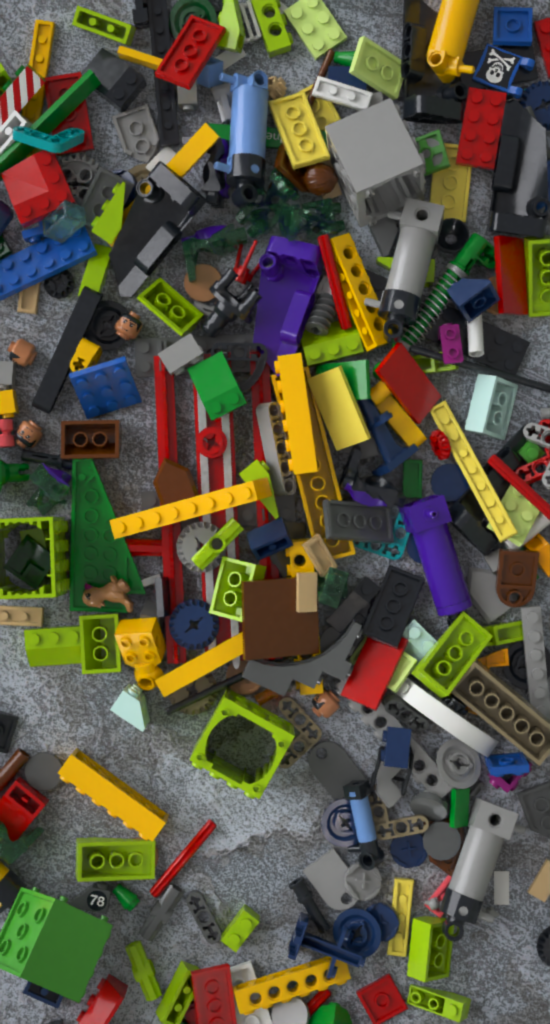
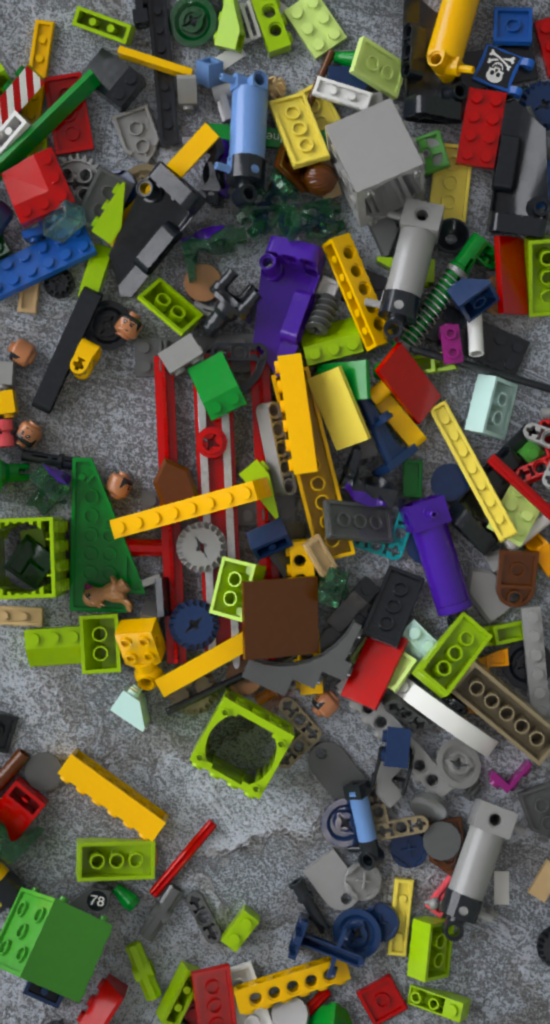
(56, 144): teal beam -> none
(91, 439): reddish brown slope -> none
(105, 387): blue plate -> none
(118, 485): none -> nougat head
(164, 156): white sticker -> none
(190, 52): red tile -> none
(208, 553): lime piece -> none
(243, 271): red plant -> none
(306, 592): tan tile -> none
(334, 281): red axle -> none
(440, 445): red gear -> none
(459, 807): green tile -> none
(507, 763): blue plate -> none

